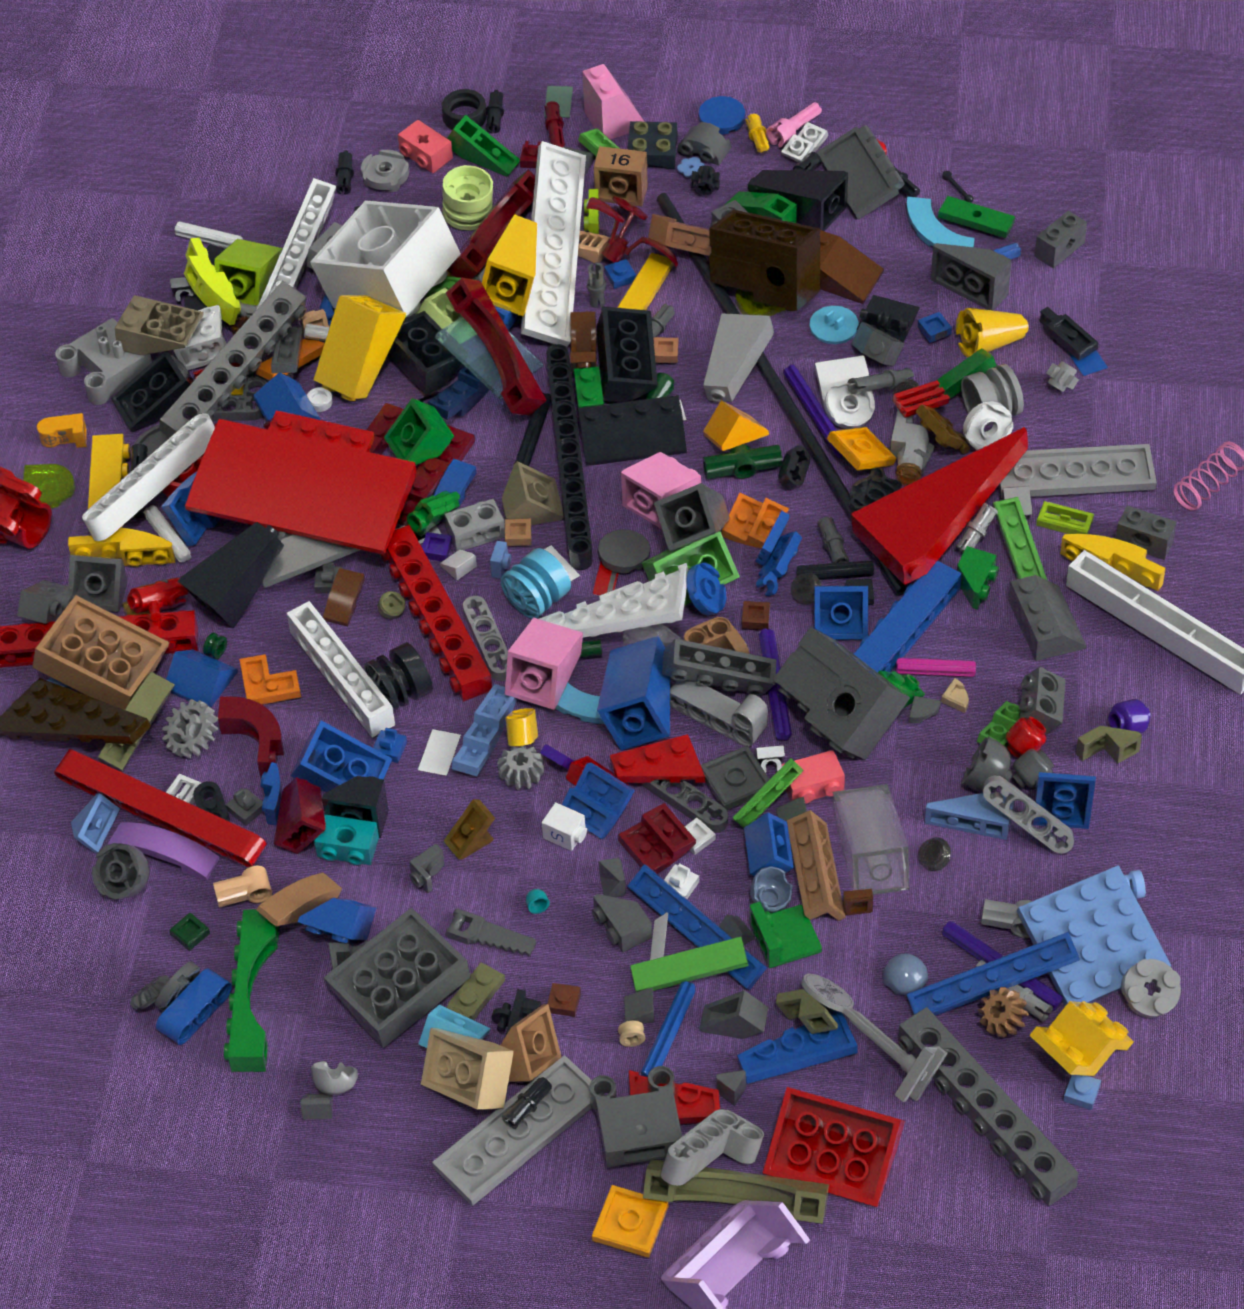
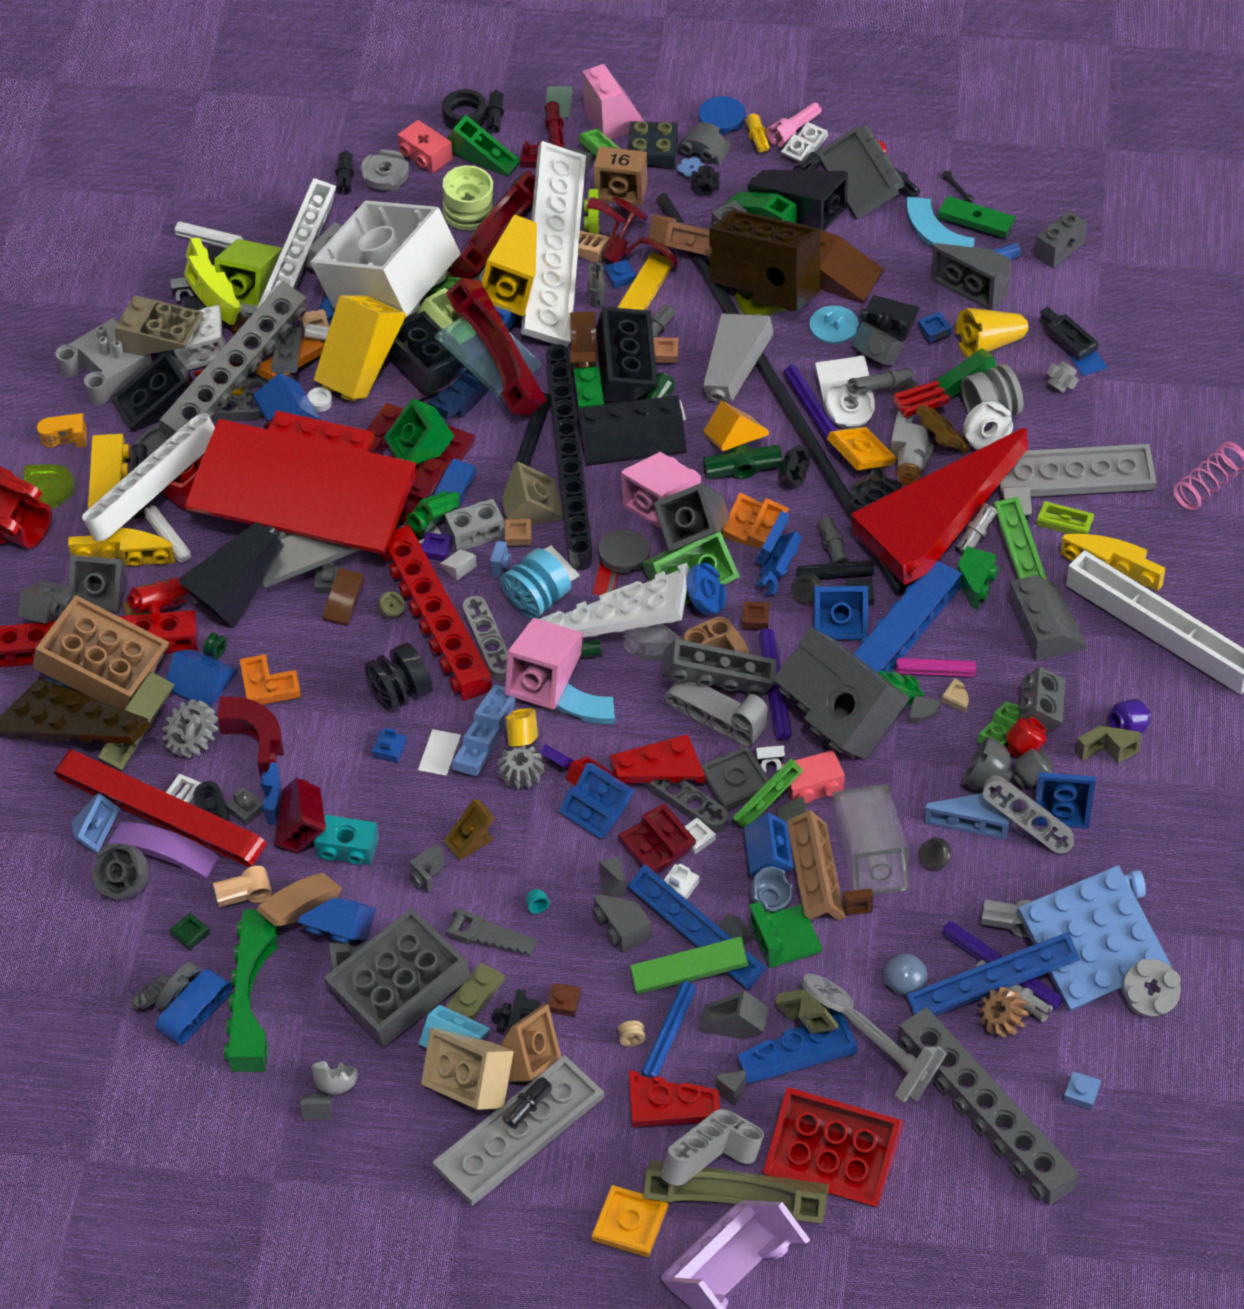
(187, 523): blue slope -> none
(336, 757): blue slope -> none
(340, 669): white brick -> none
(359, 799): black slope -> none
(564, 826): white brick -> none
(636, 694): blue slope -> none
(639, 1124): dark grey piece -> none
(640, 1006): dark grey slope -> none
(659, 937): white sticker -> none
(1082, 1038): yellow bracket -> none
(1146, 531): dark grey brick -> none

